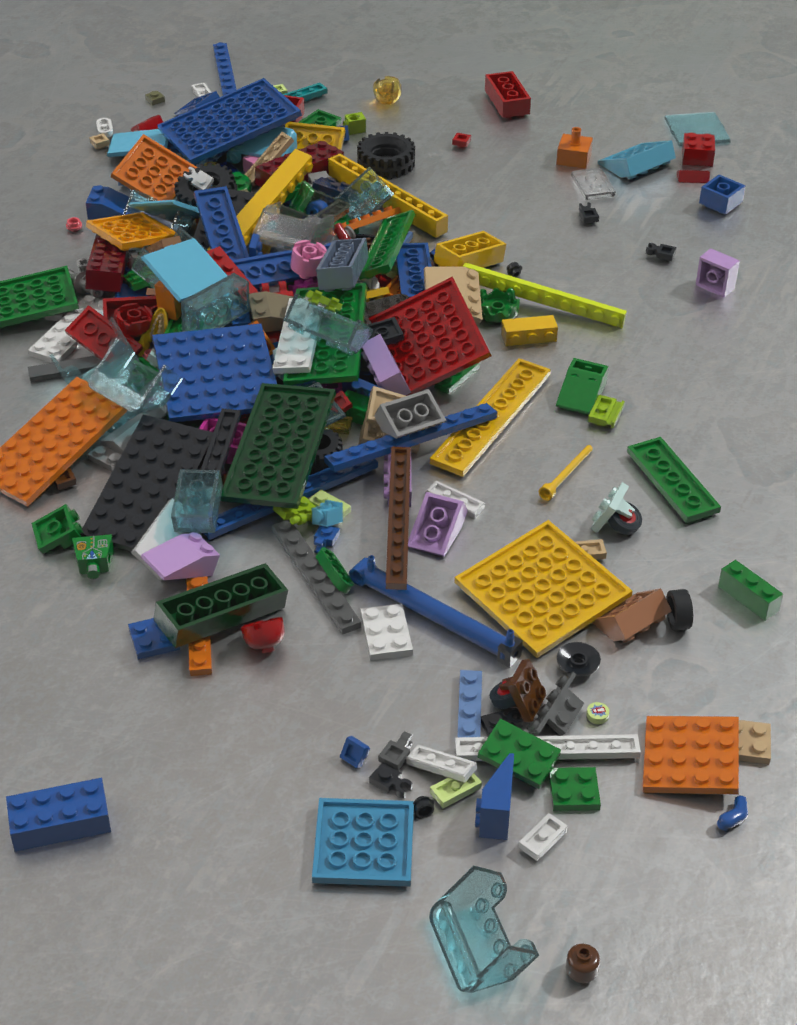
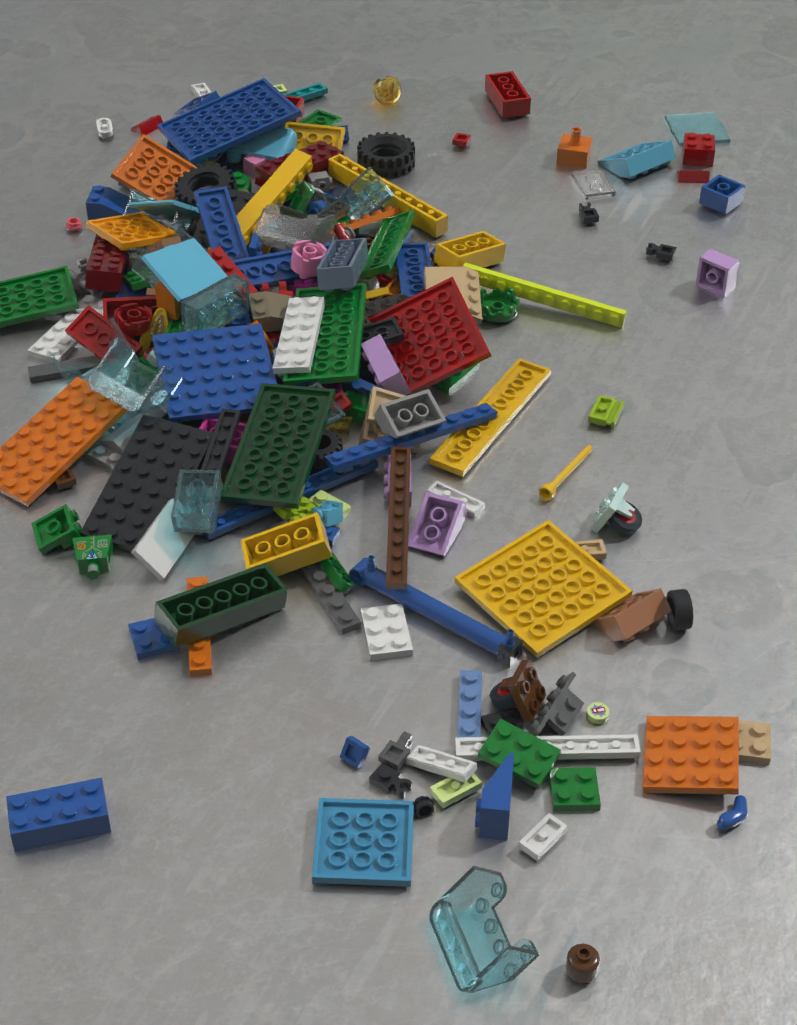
(99, 141): tan plate -> none
(123, 142): medium azure piece -> none
(155, 97): olive plate -> none
(183, 557): lavender slope -> none
(200, 180): white plate -> none
(224, 68): blue plate -> none
(264, 634): red cylinder -> none
(275, 150): tan plate -> none
(288, 545): none -> yellow brick
(317, 298): lime plate -> none
(327, 325): clear light blue windscreen -> none
(329, 186): dark blue wing -> none
(356, 123): lime brick -> none
(514, 269): black plate -> none
(529, 330): yellow brick -> none
(578, 658): black dish -> none
(582, 386): green slope -> none
(673, 479): green plate -> none
(750, 590): green brick -> none

